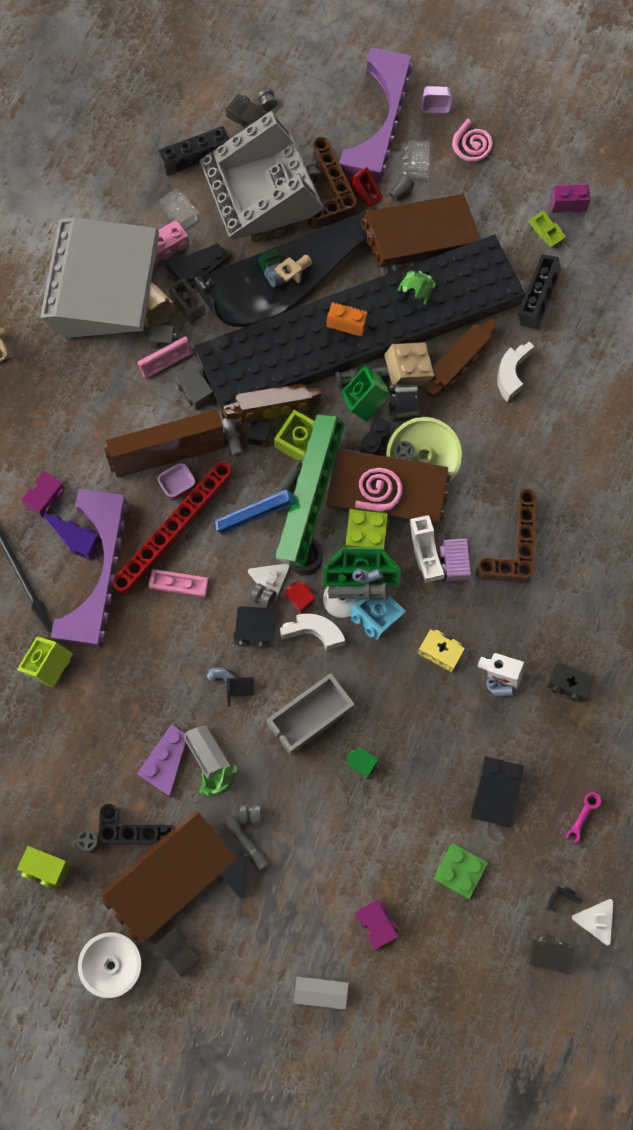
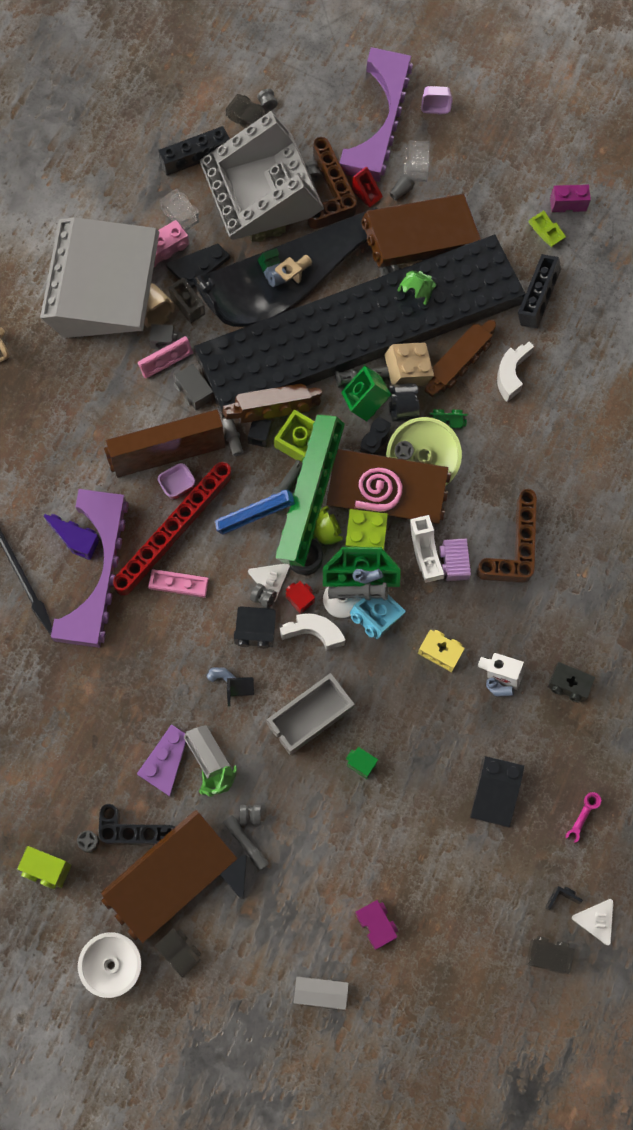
(44, 494): magenta brick -> none
(45, 661): lime slope -> none
(327, 528): none -> lime cylinder
(346, 319): orange brick -> none
(455, 418): none -> green hinge
(457, 136): bright pink piece -> none
(460, 871): bright green plate -> none

